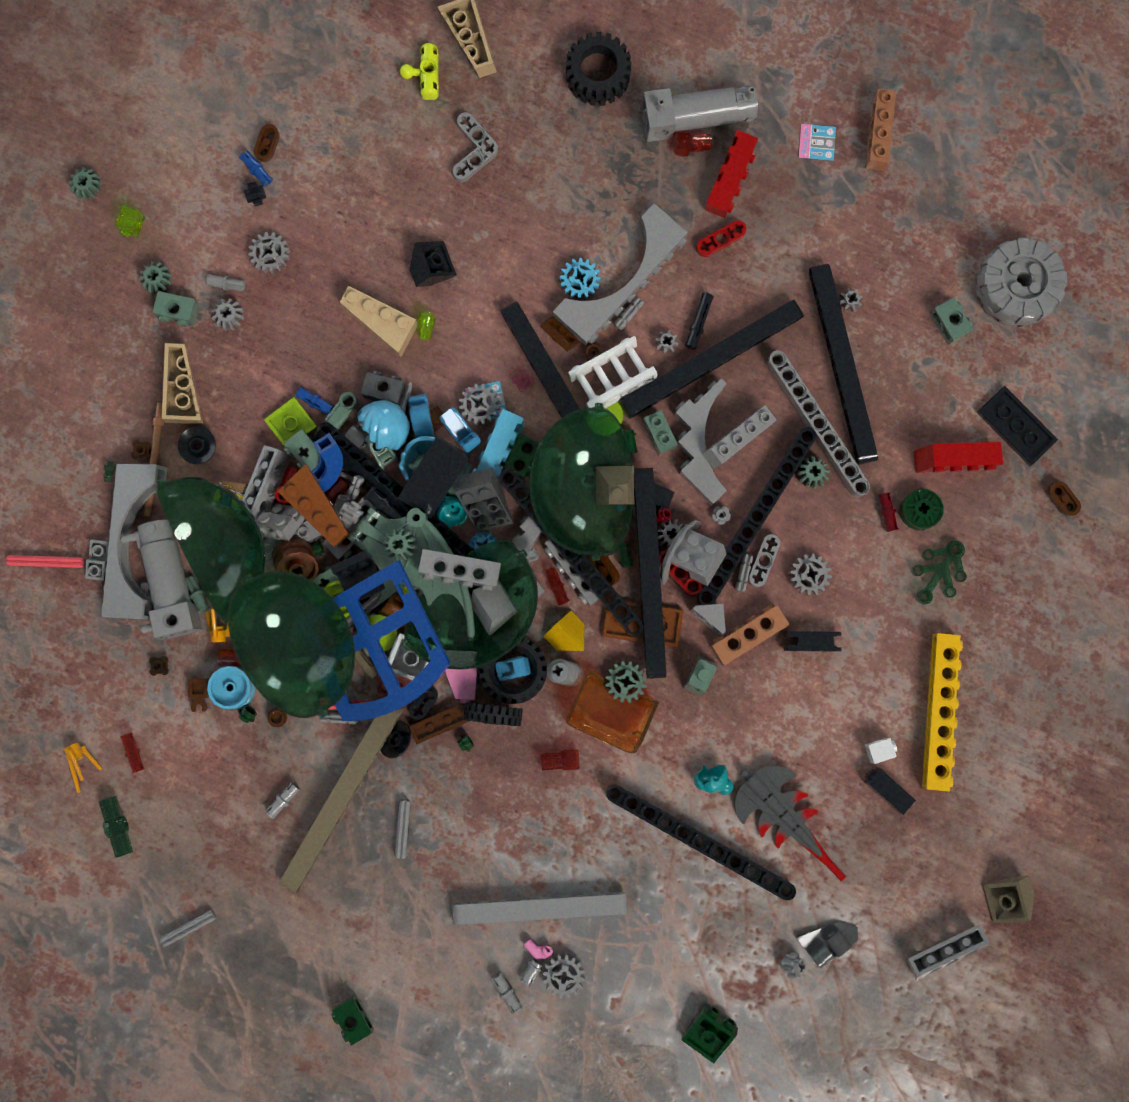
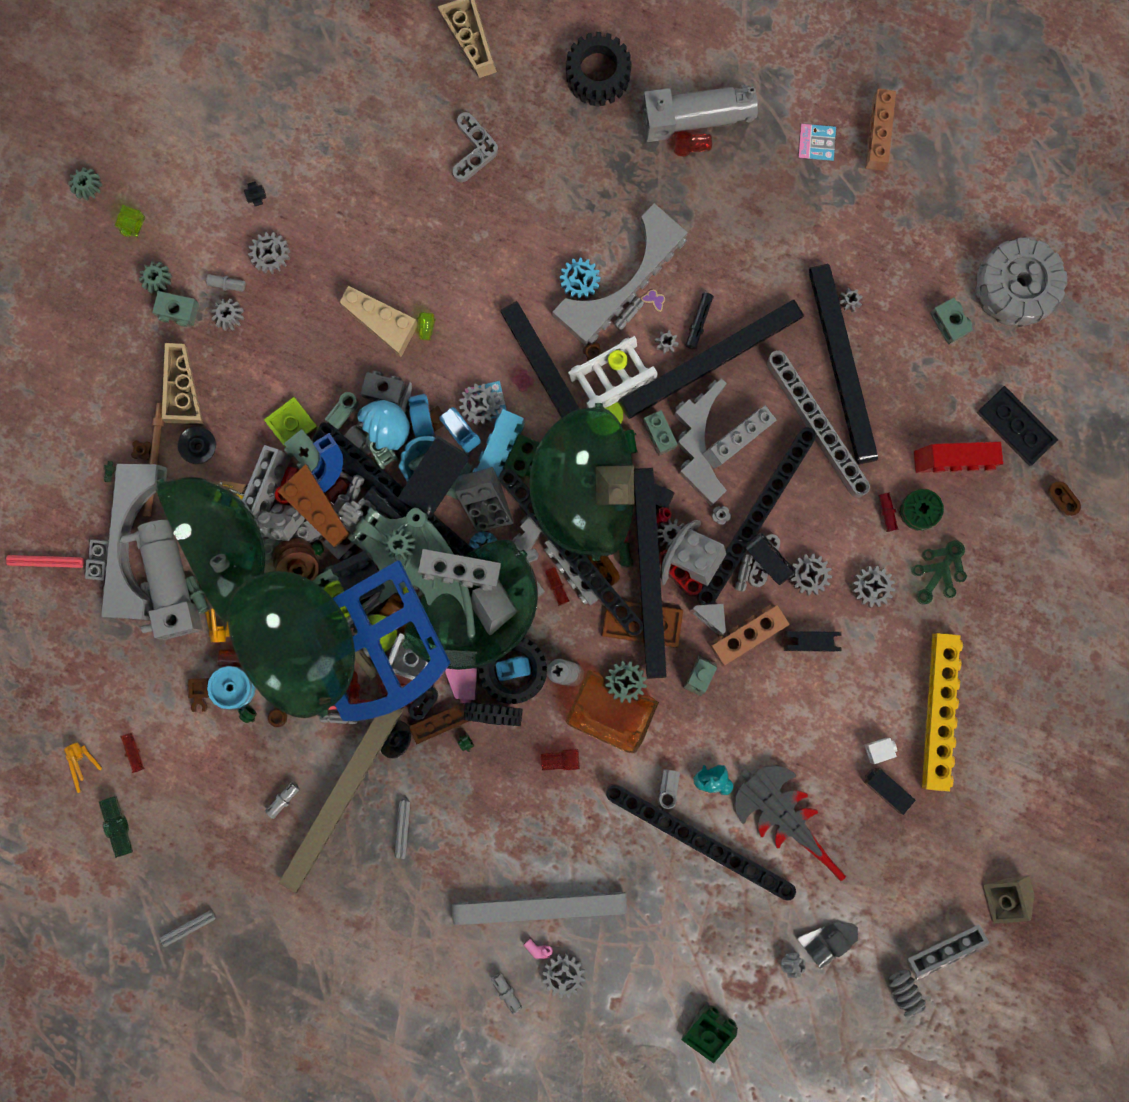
(163, 661): dark brown plate -> none
(219, 563): none -> light grey bush
(256, 168): blue pin -> none
(266, 144): reddish brown plate -> none
(314, 401): blue pin -> none
(352, 1008): dark green brick -> none
(353, 689): none -> clear red axle
(427, 61): neon yellow piece -> none
(431, 263): black slope -> none
(451, 515): teal piece -> none
(531, 972): light grey pin -> none
(559, 334): reddish brown plate -> none
(567, 634): yellow slope -> none
(617, 360): none -> neon yellow tile
(656, 299): none -> medium lavender sticker
(669, 786): none -> light grey piece
(731, 174): red wedge -> none
(735, 237): red beam -> none
(770, 558): none -> black beam
(809, 477): sand green gear -> none
(872, 594): none -> light grey gear
(908, 992): none -> light grey piece

